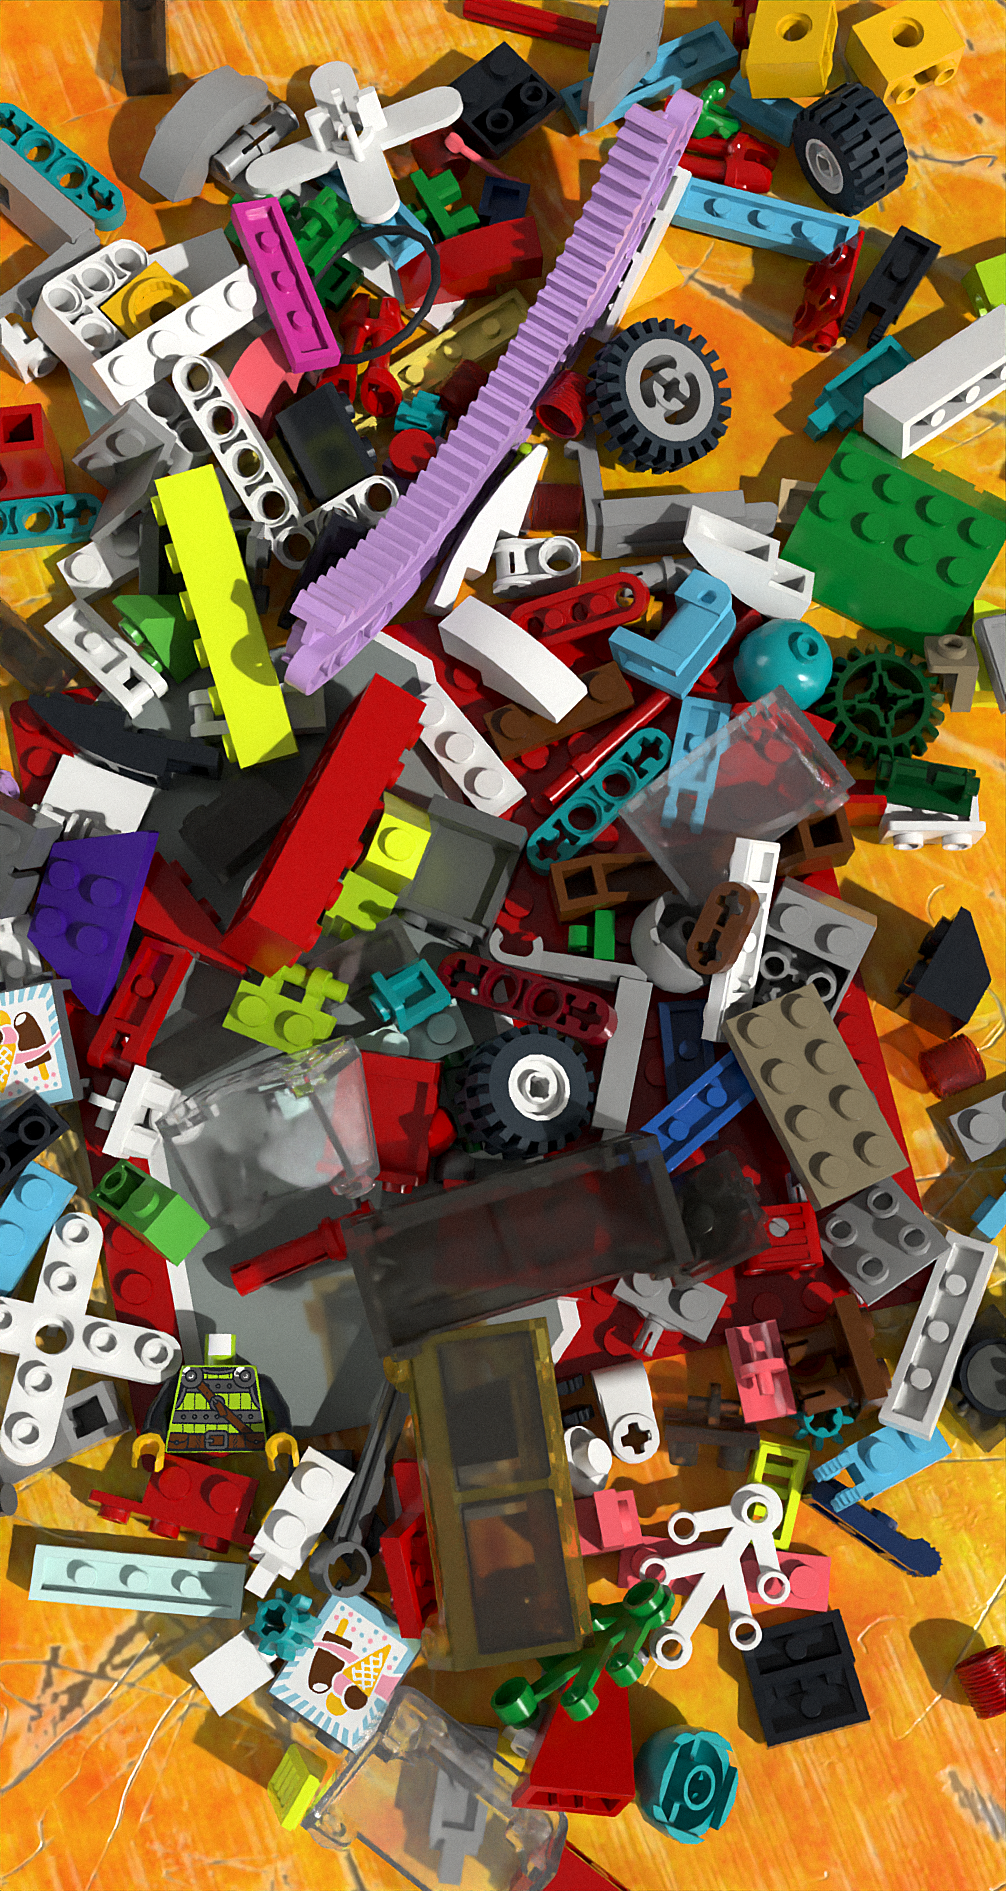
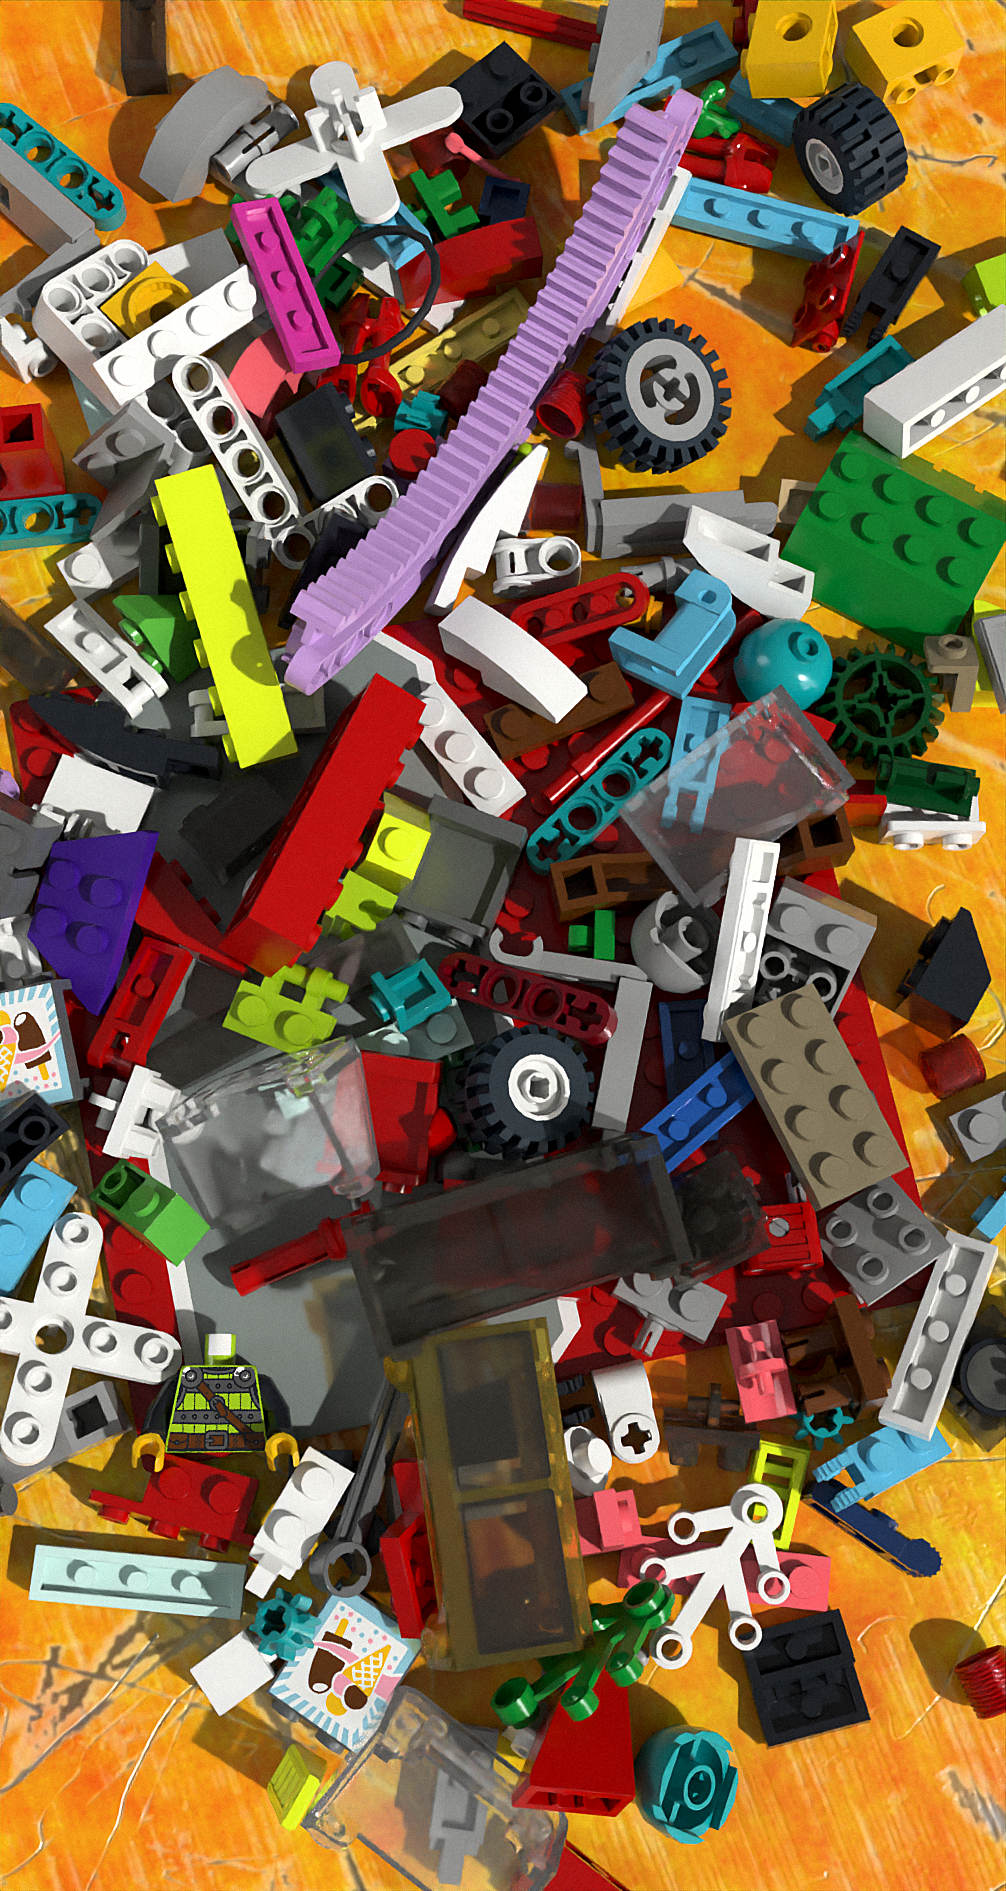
(712, 923): reddish brown beam -> none

